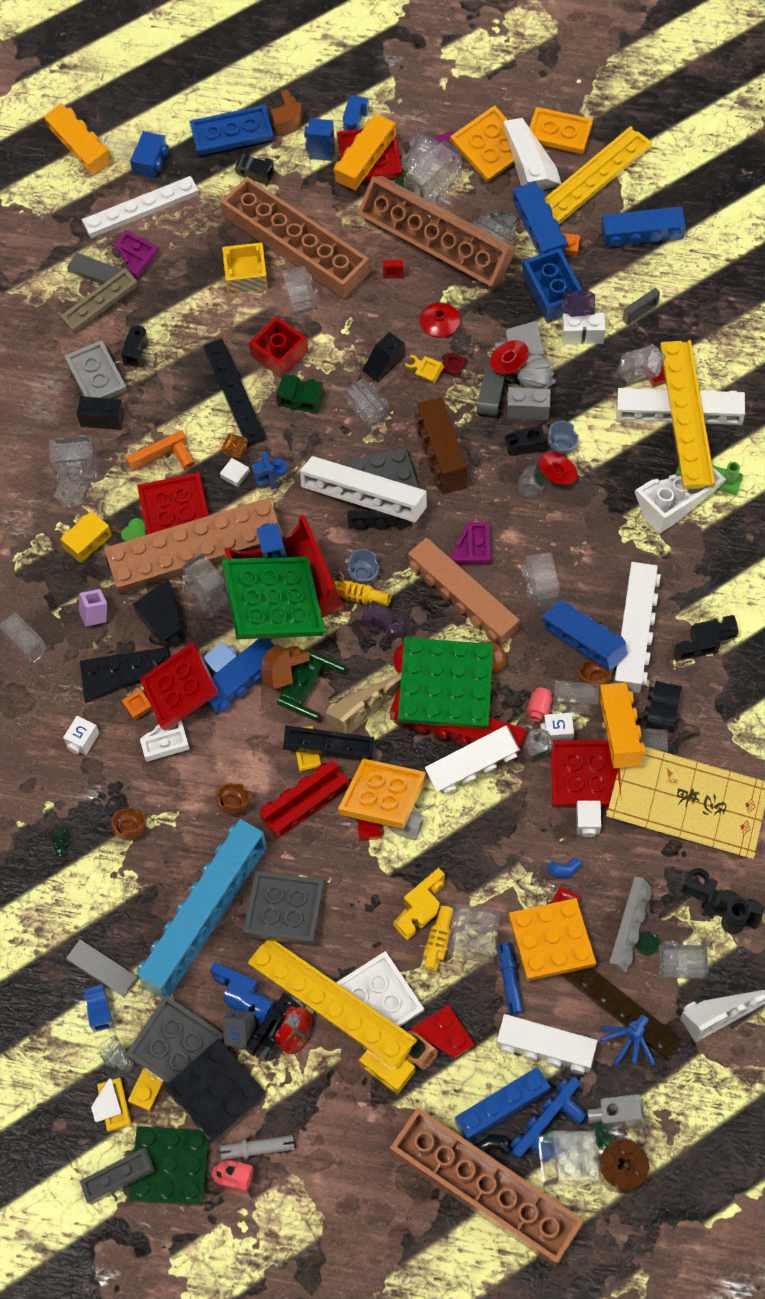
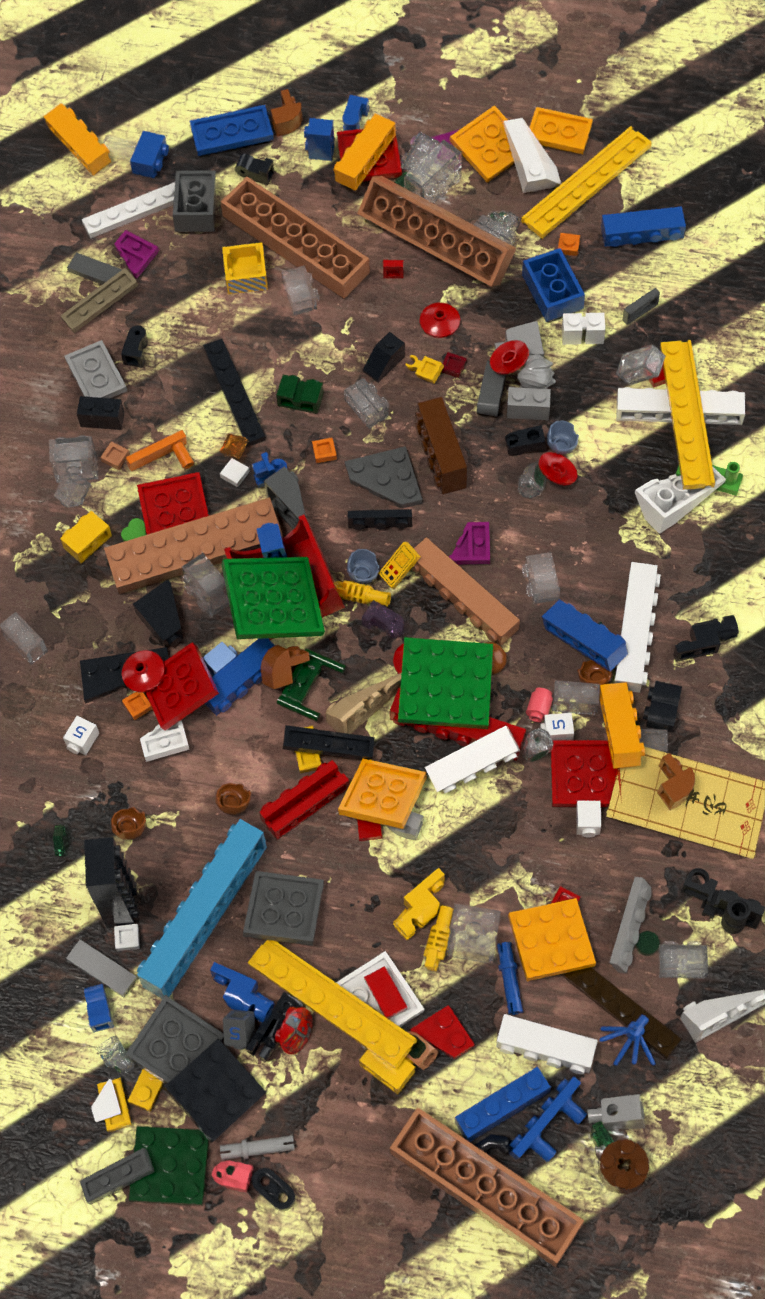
(92, 607): lavender brick -> none
(110, 882): none -> black brick
(115, 455): none -> nougat tile
(127, 937): none -> white tile
(147, 678): none -> red dish
(194, 201): none -> dark grey slope
(274, 1189): none -> black plate
(278, 346): red brick -> none
(285, 496): none -> dark grey slope
(324, 450): none -> orange plate
(363, 489): white brick -> none
(385, 992): none -> red tile
(399, 564): none -> yellow tile
(538, 219): blue brick -> none
(564, 870): blue arm -> none
(569, 1159): clear brick -> none
(579, 303): clear purple brick -> none
(679, 782): none -> dark orange brick

